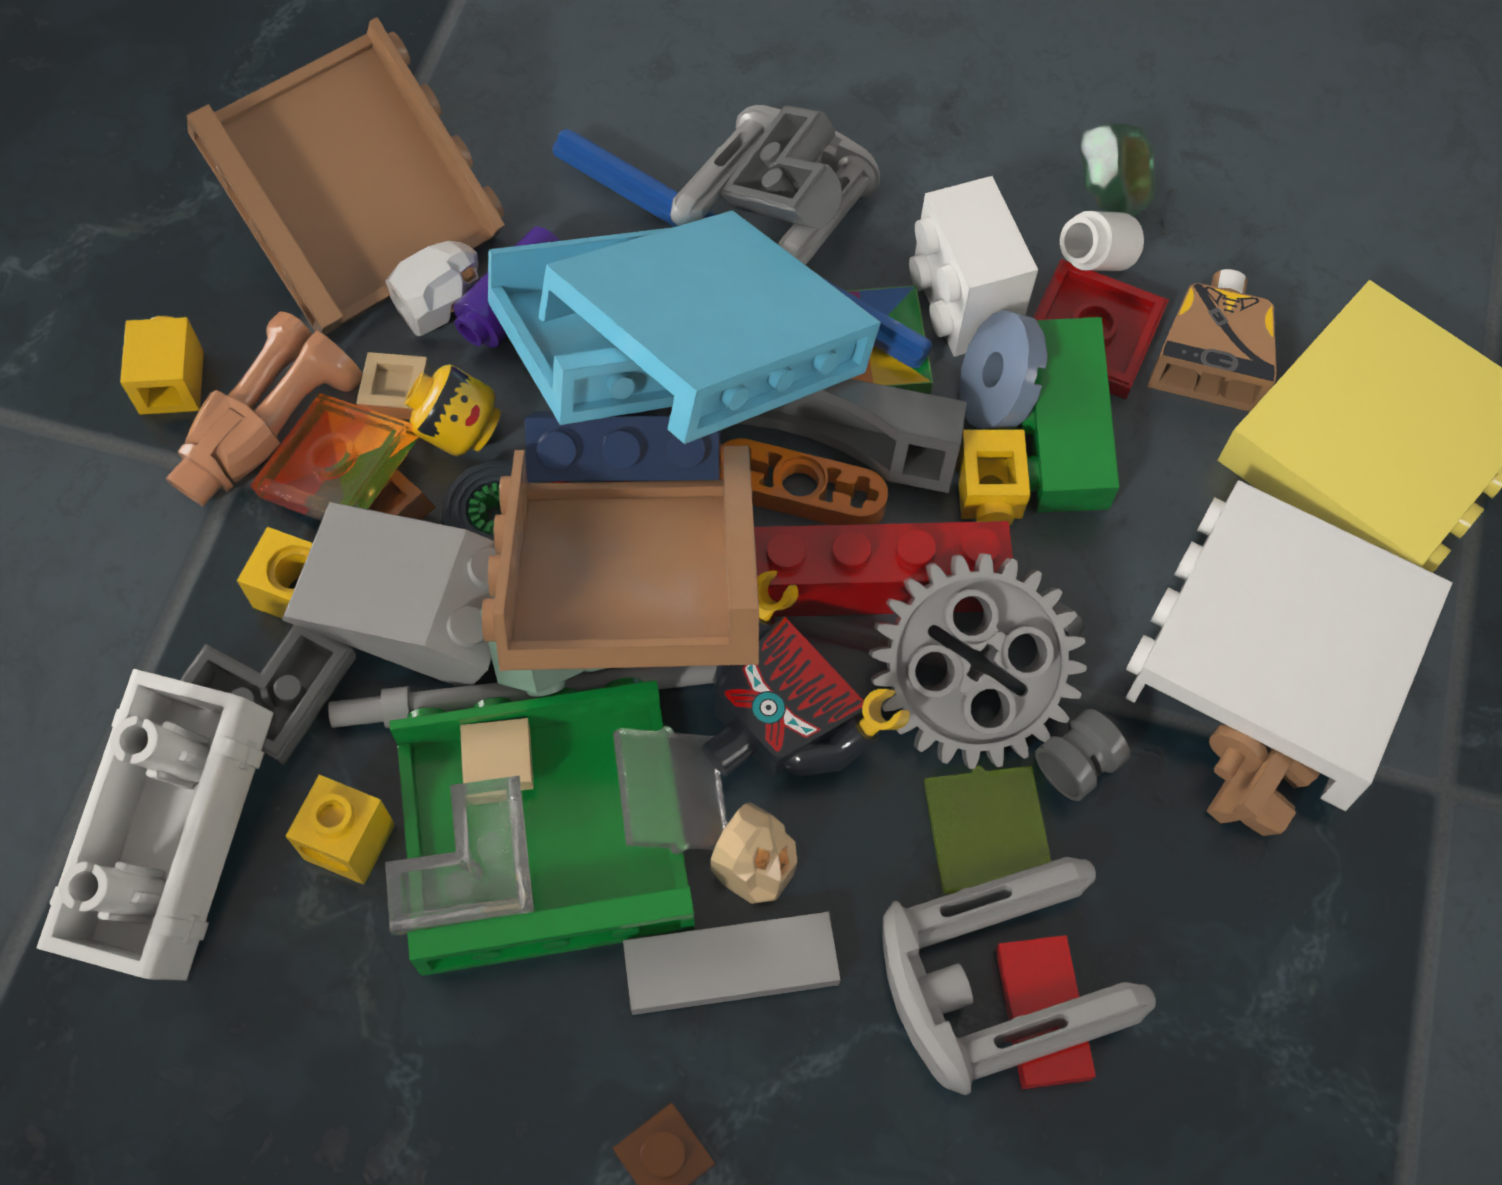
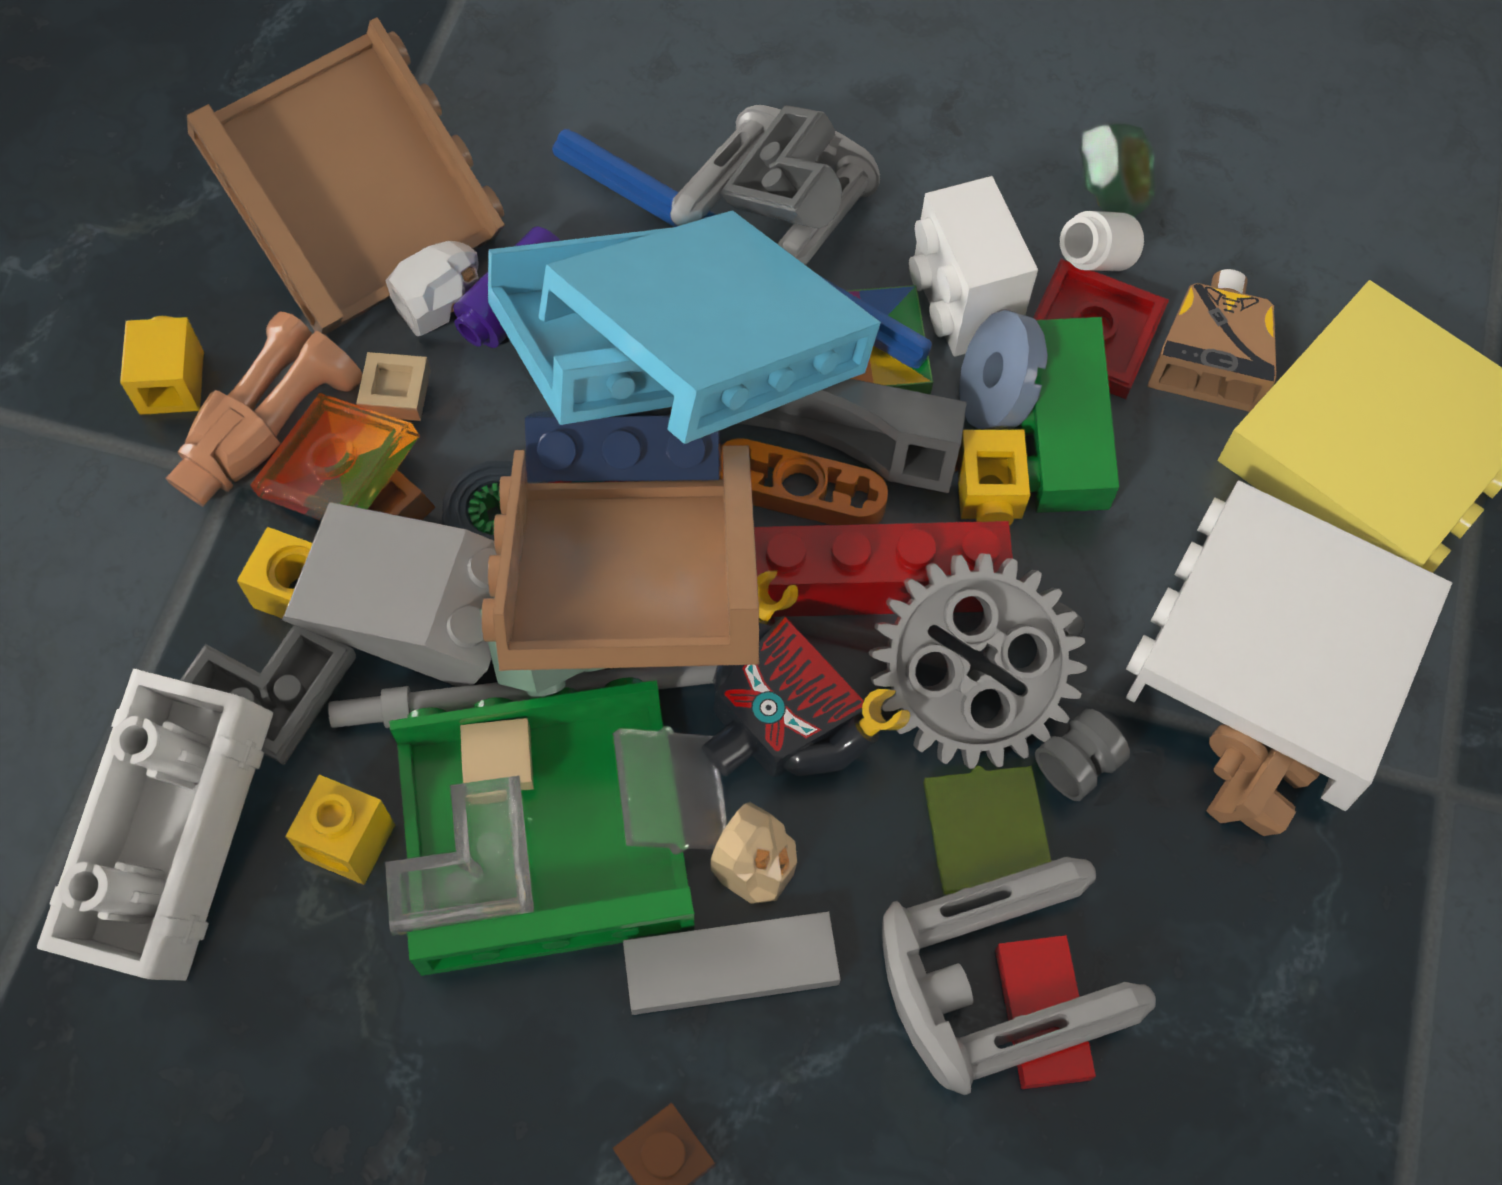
(452, 410): yellow head -> none

